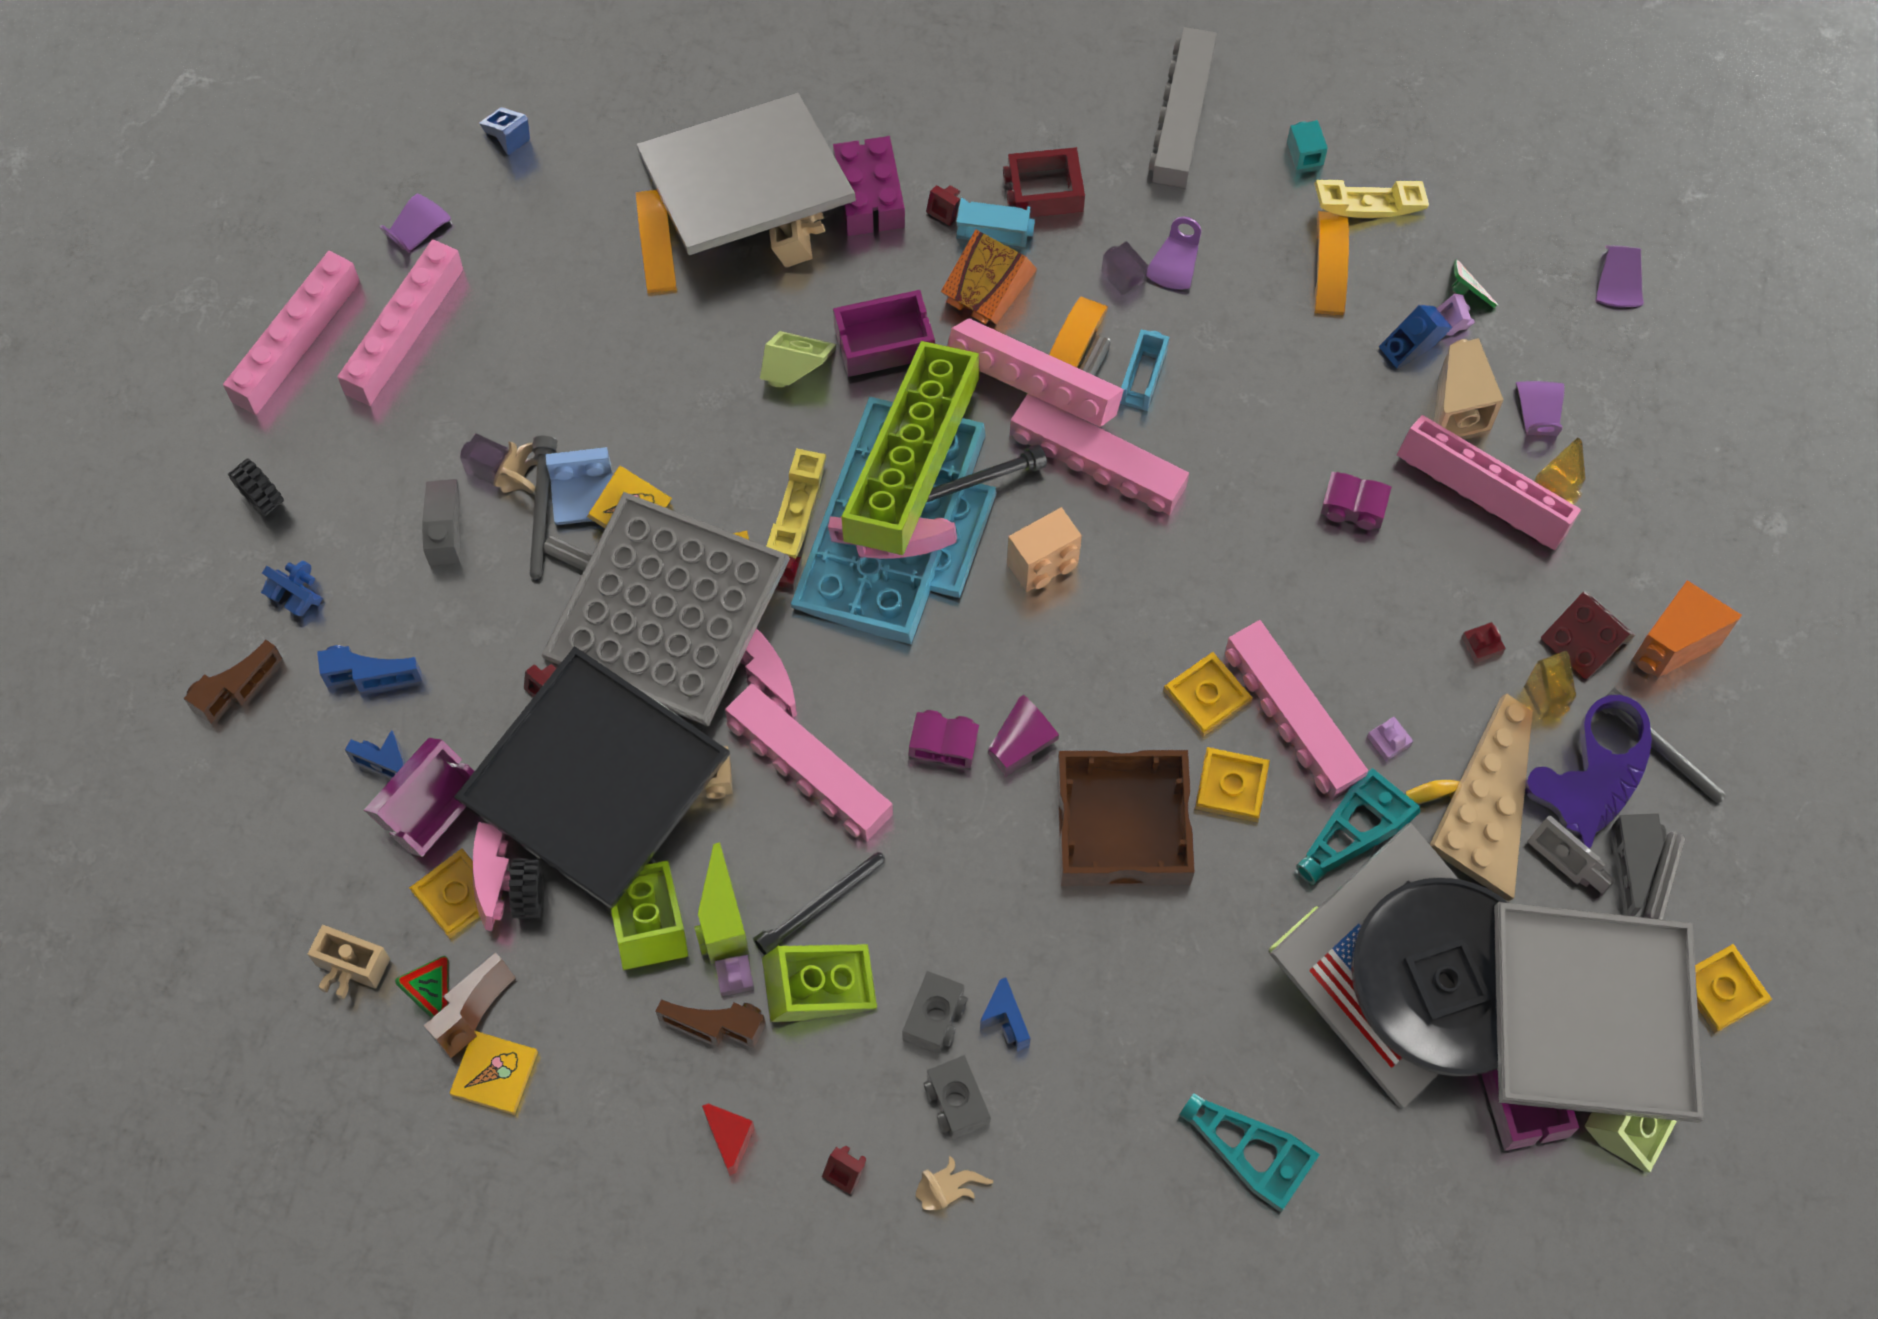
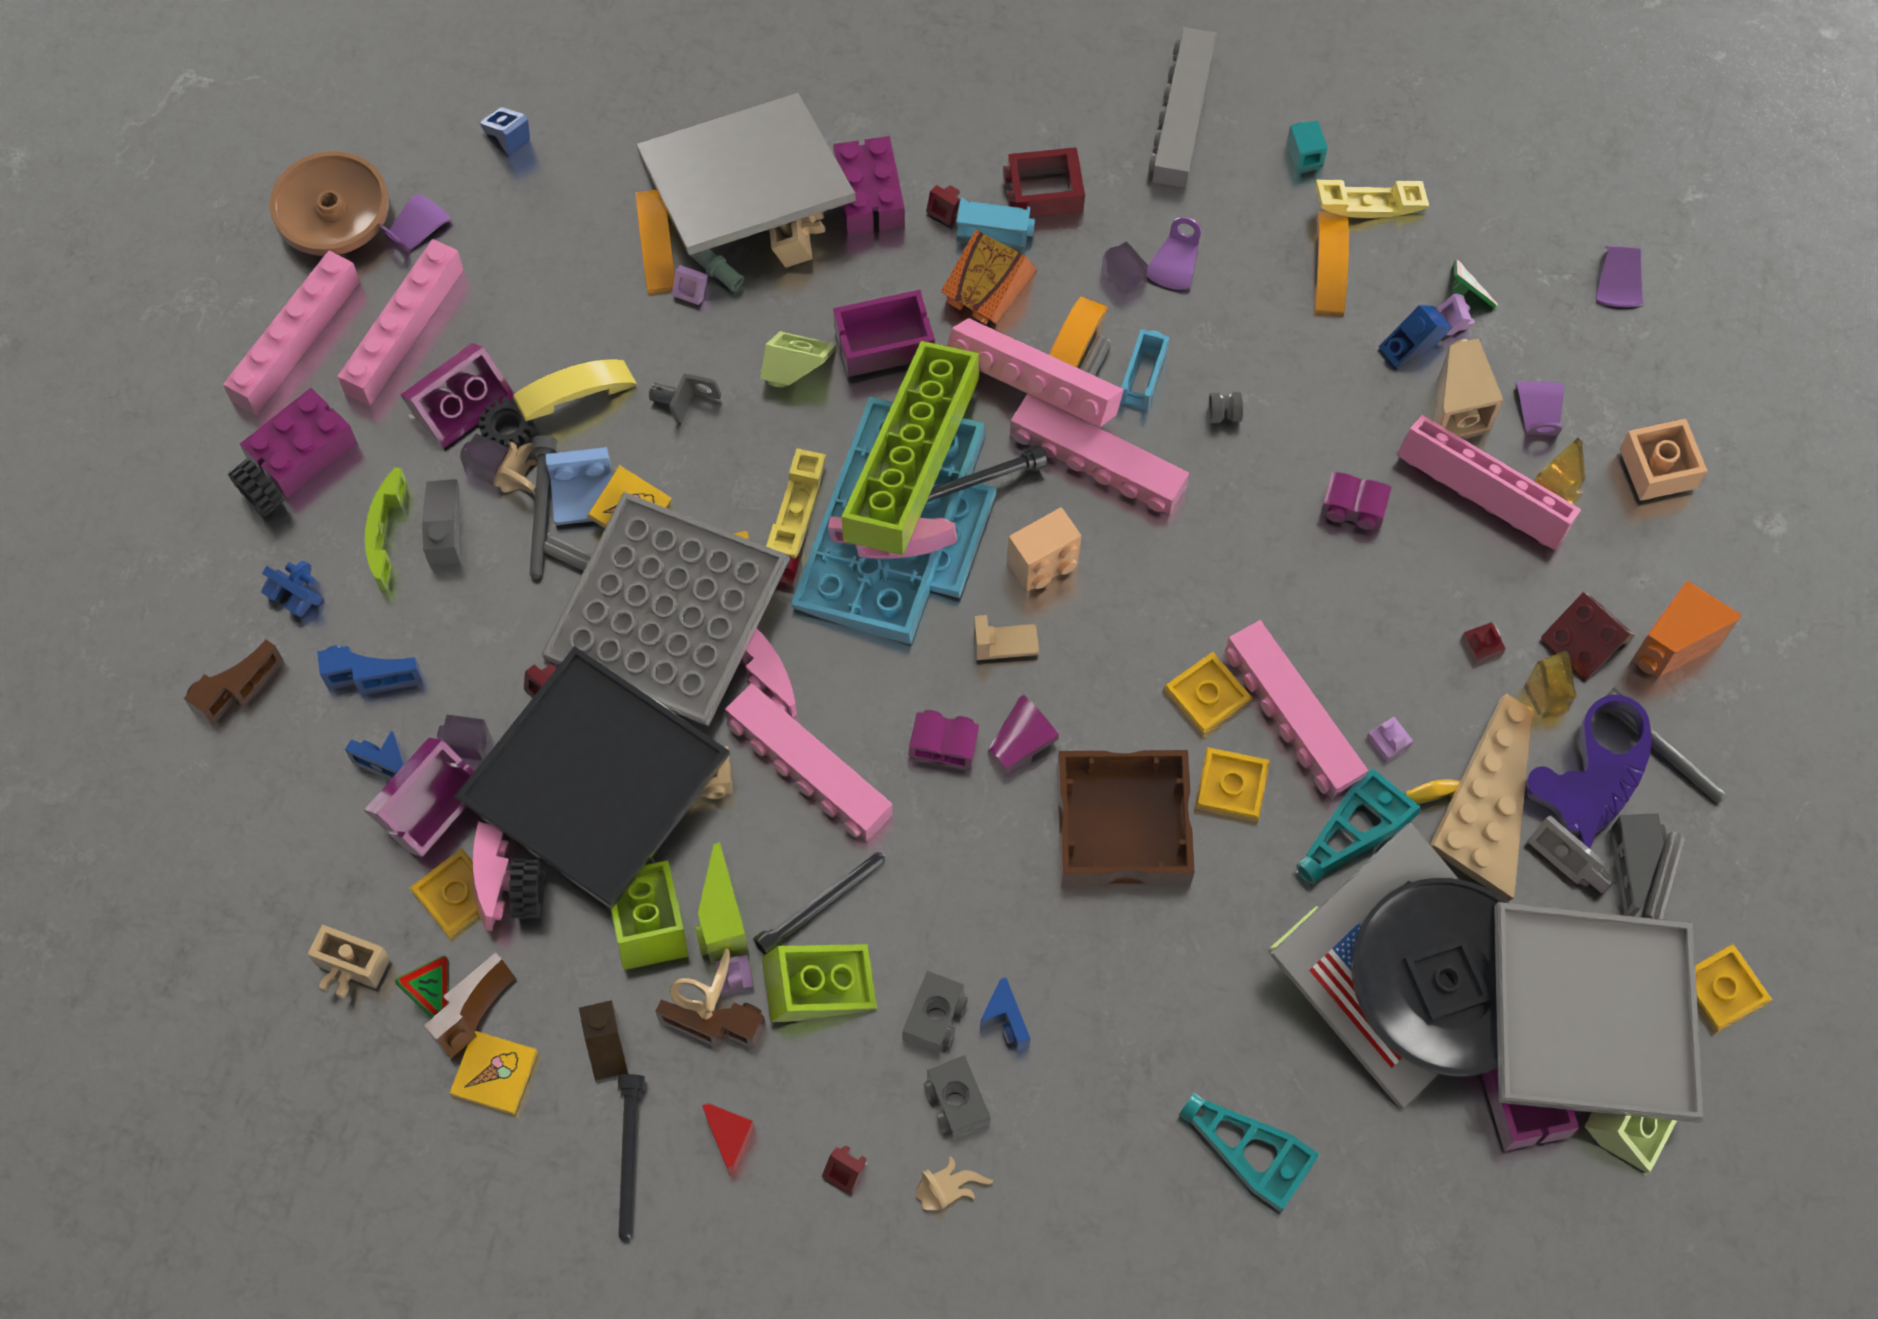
(299, 442): none -> magenta piece
(329, 203): none -> medium nougat dish
(388, 496): none -> lime slope
(456, 393): none -> magenta slope
(465, 736): none -> clear purple brick
(501, 413): none -> black tyre
(572, 383): none -> light yellow slope
(603, 1040): none -> dark brown slope
(630, 1087): none -> black piece
(680, 396): none -> dark grey bracket
(689, 285): none -> lavender tile
(712, 993): none -> tan piece
(717, 267): none -> sand green pin
(1004, 641): none -> tan bracket
(1225, 407): none -> dark grey wheel
(1663, 459): none -> light nougat brick

